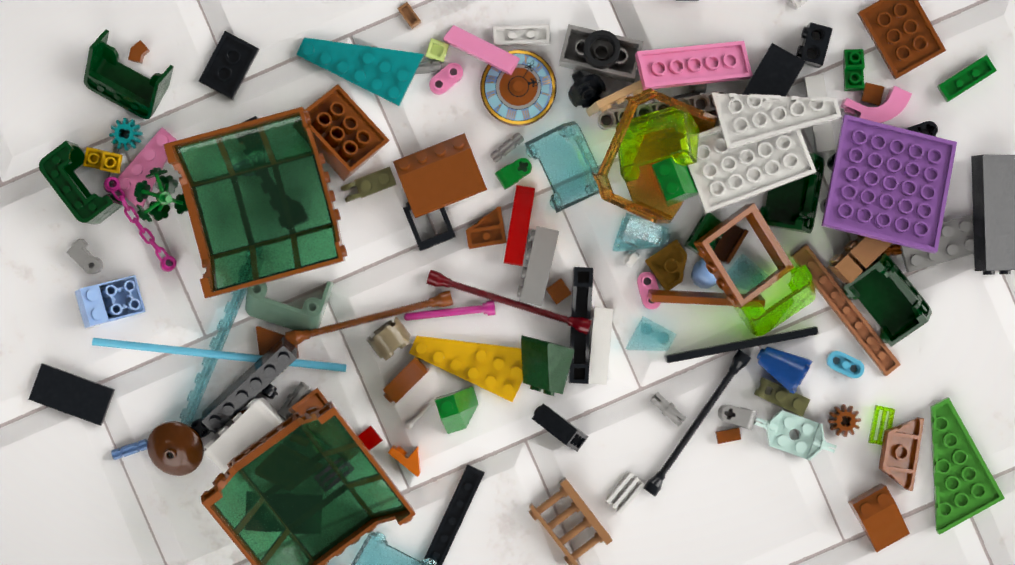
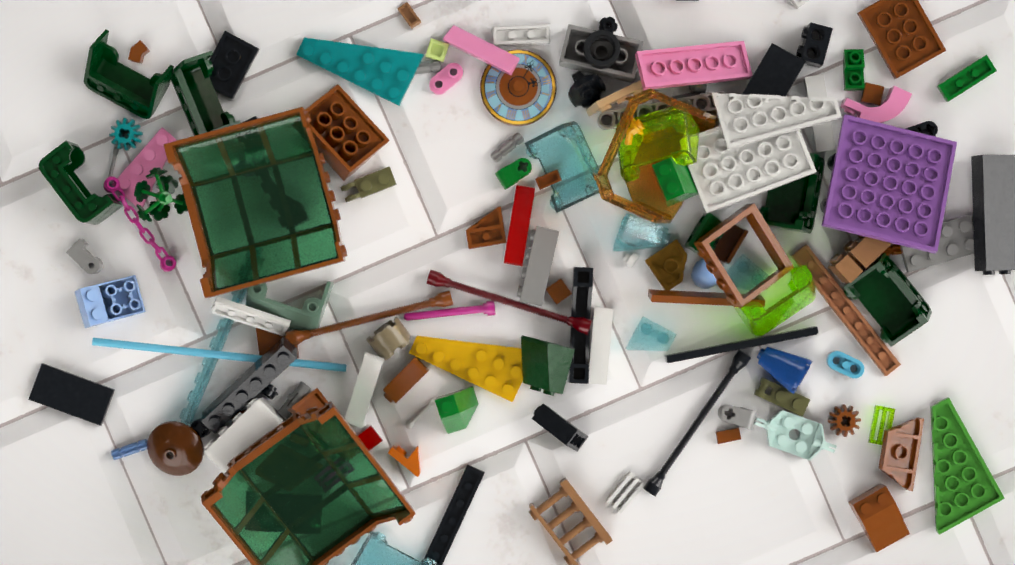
(103, 160): yellow slope -> none
(198, 95): none -> dark green windscreen
(250, 316): none -> white tile
(364, 389): none -> white tile
(434, 240): black window -> none
(439, 175): dark orange slope -> none
(548, 179): none -> dark orange piece
(609, 20): none -> black plate
(636, 127): none -> yellow plate
(643, 289): bright pink plate -> none
(668, 409): light grey pin -> none

